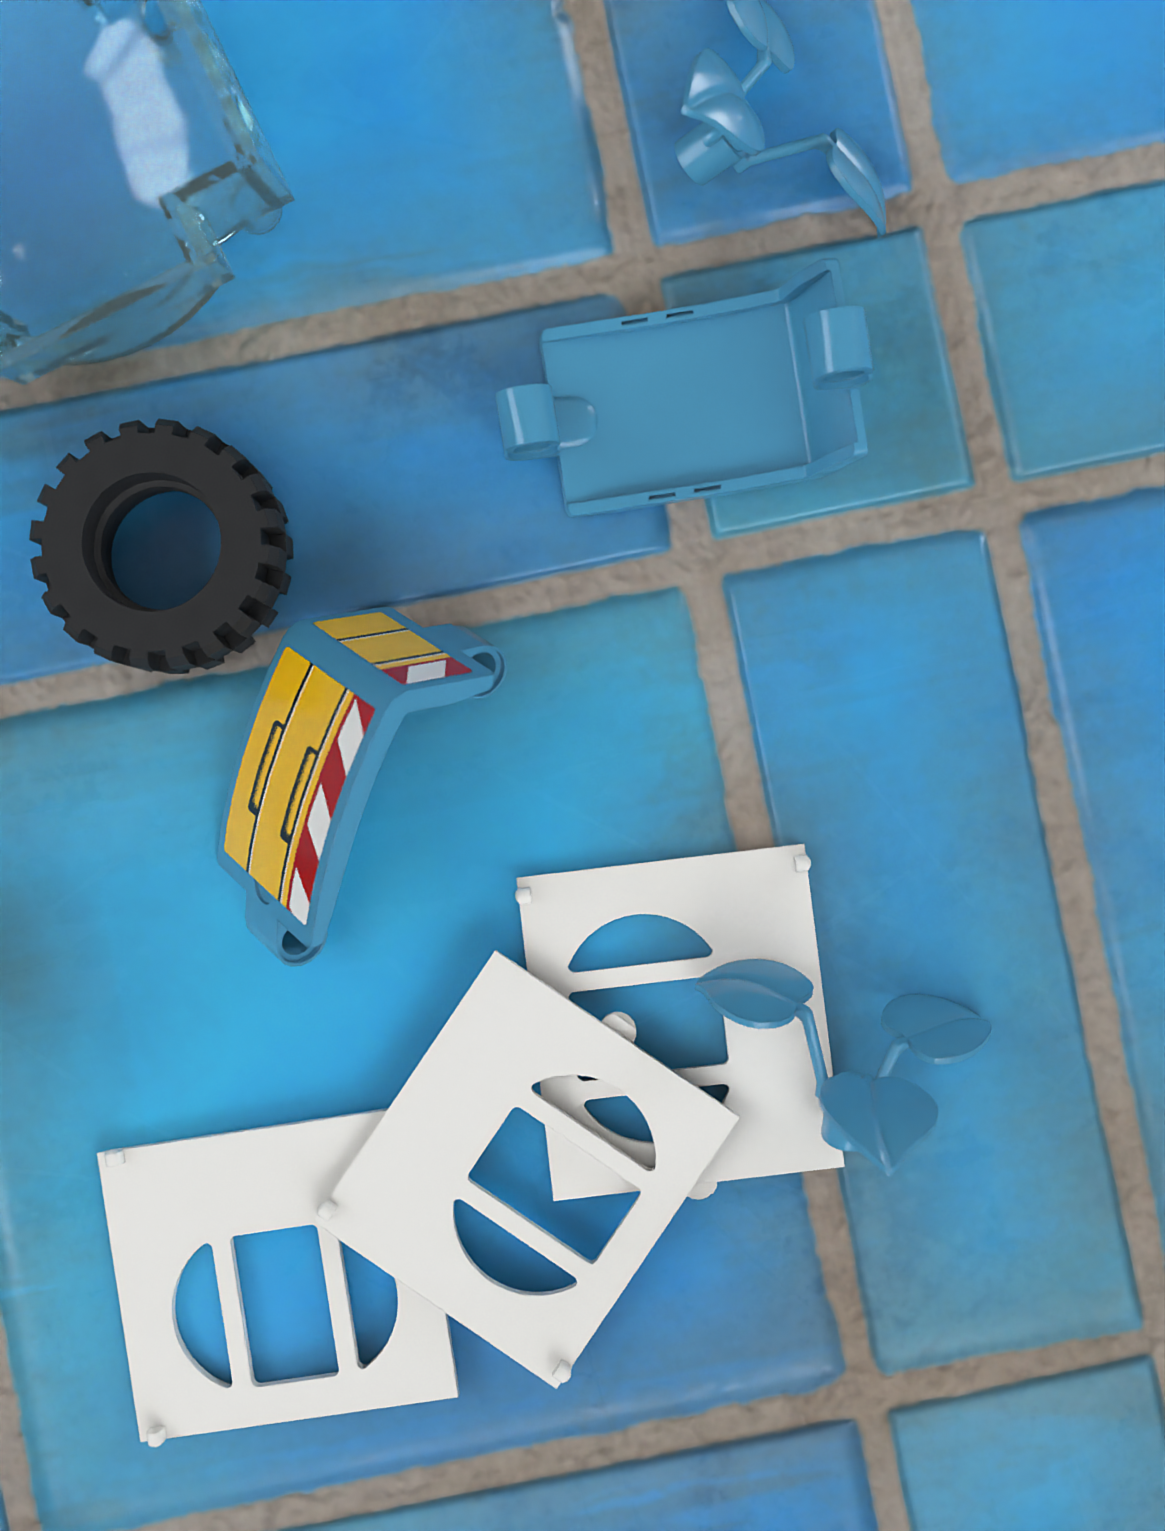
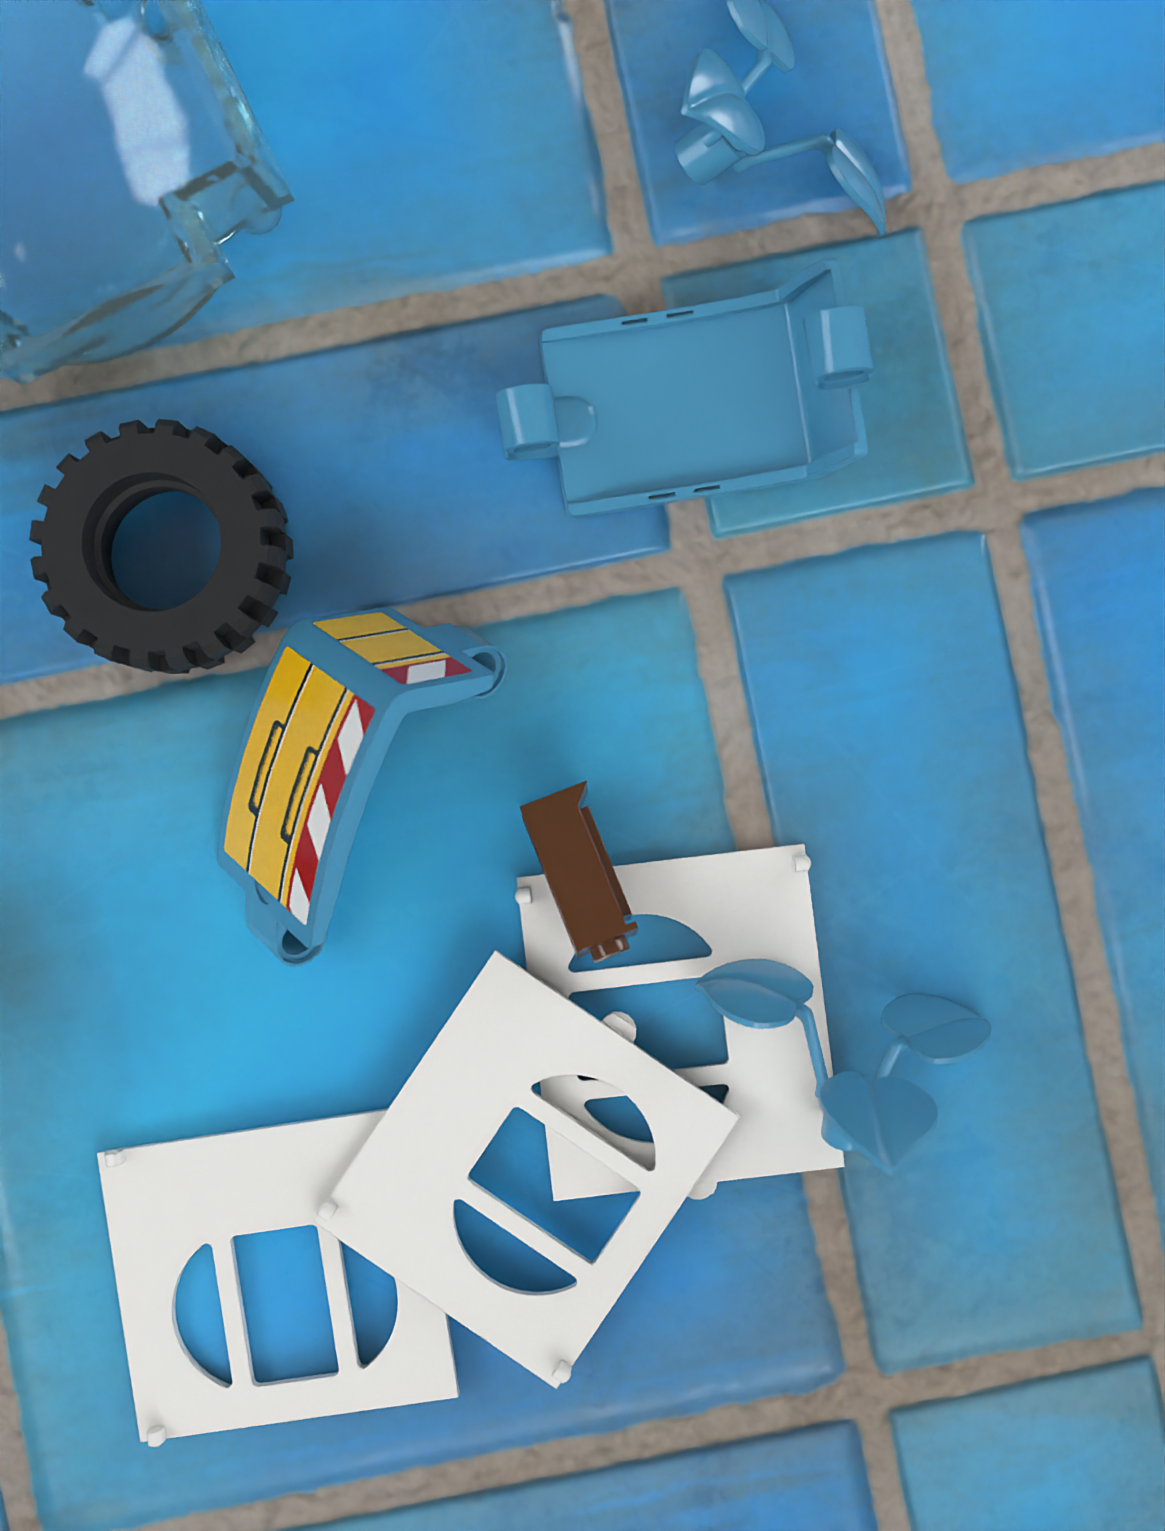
(579, 873): none -> reddish brown window

